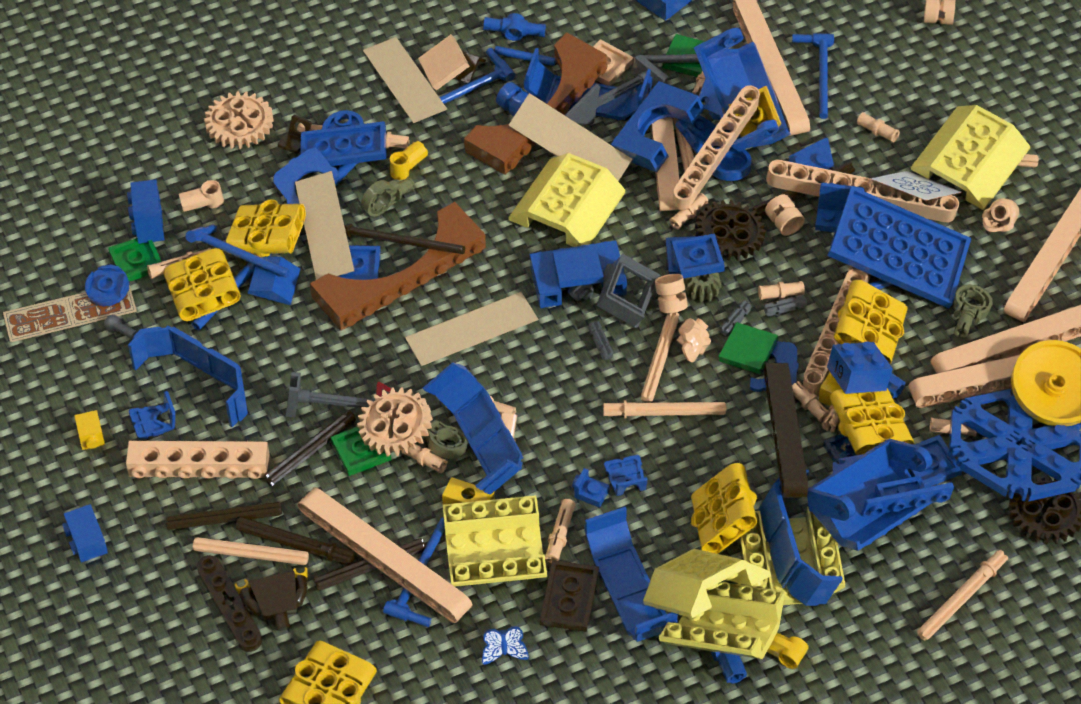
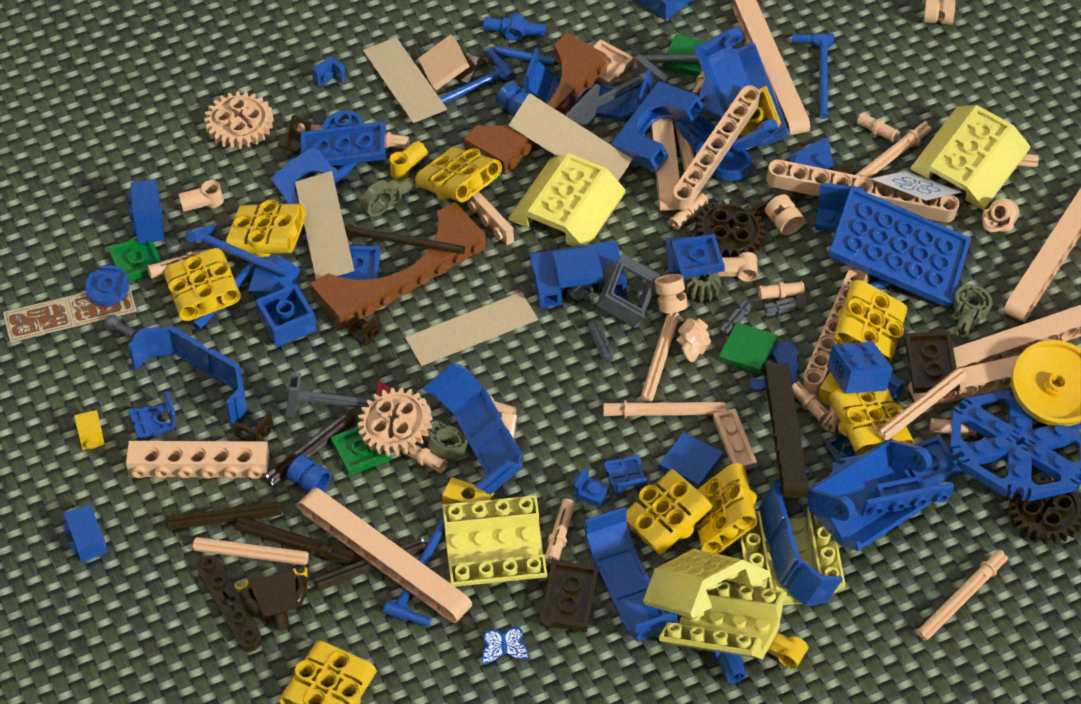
(255, 435): none -> dark brown bracket
(286, 315): none -> blue brick
(307, 474): none -> blue wheel
(327, 70): none -> blue bracket
(369, 328): none -> dark brown bracket
(458, 174): none -> yellow connector
(491, 218): none -> light nougat plate
(667, 511): none -> yellow connector
(691, 459): none -> blue tile
(734, 438): none -> light nougat plate
(742, 267): none -> light nougat piece
(912, 137): none -> light nougat axle
(922, 404): none -> light nougat axle
(929, 359): none -> dark brown plate

